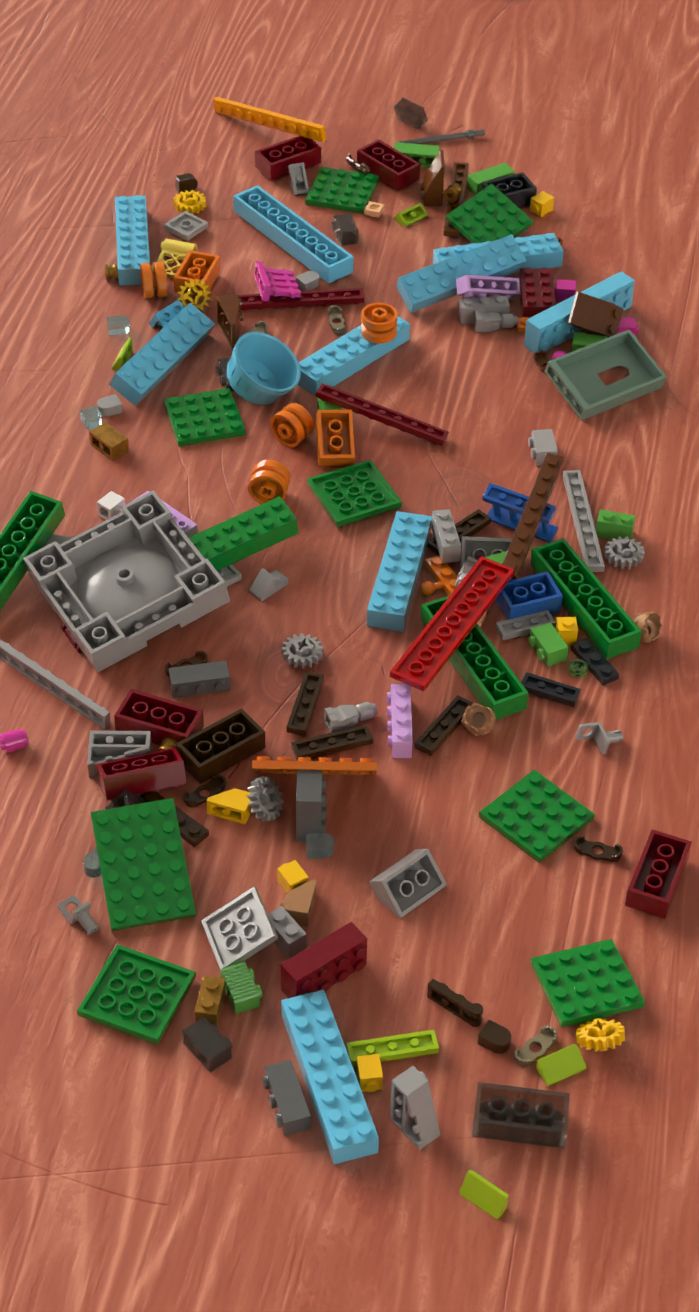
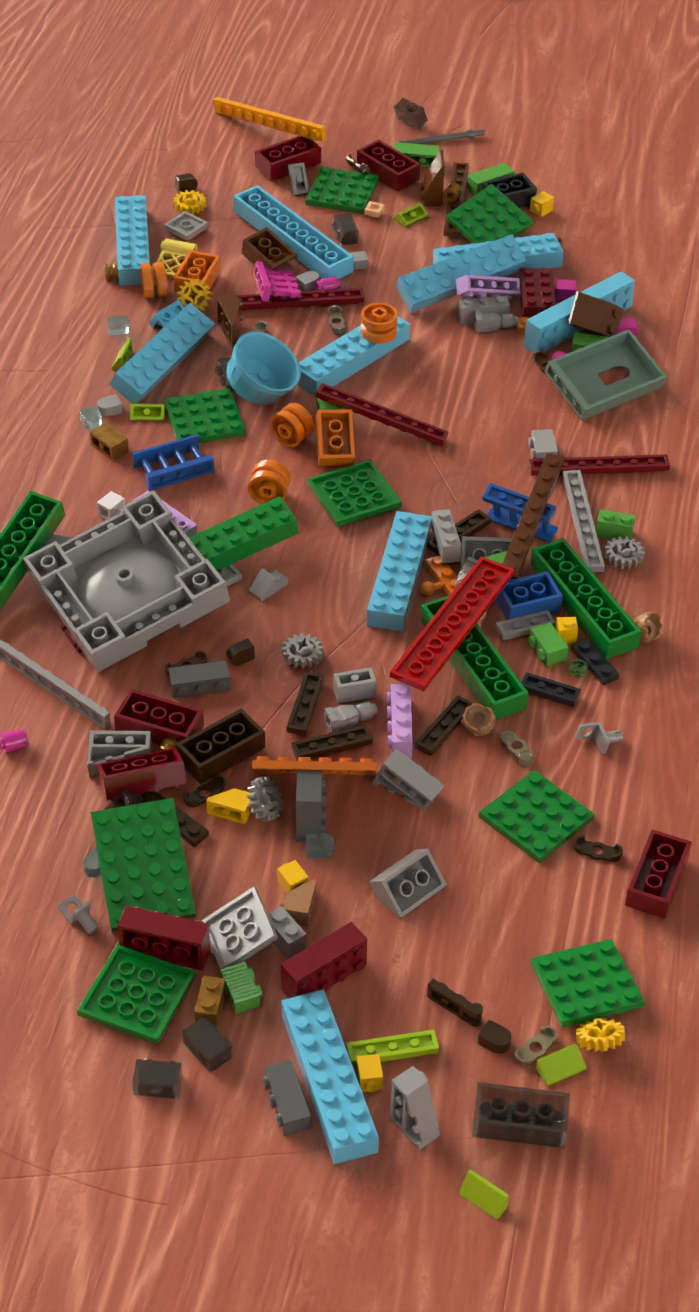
(147, 412): none -> lime slope
(157, 1078): none -> clear smoke brick
(165, 937): none -> dark red brick
(177, 473): none -> blue fence
(241, 652): none -> dark brown piece
(267, 248): none -> reddish brown slope
(329, 283): none -> dark pink brick
(354, 685): none -> light grey brick
(360, 260): none -> light grey piece
(409, 780): none -> light grey wedge
(524, 754): none -> dark tan piece
(609, 464): none -> dark red plate

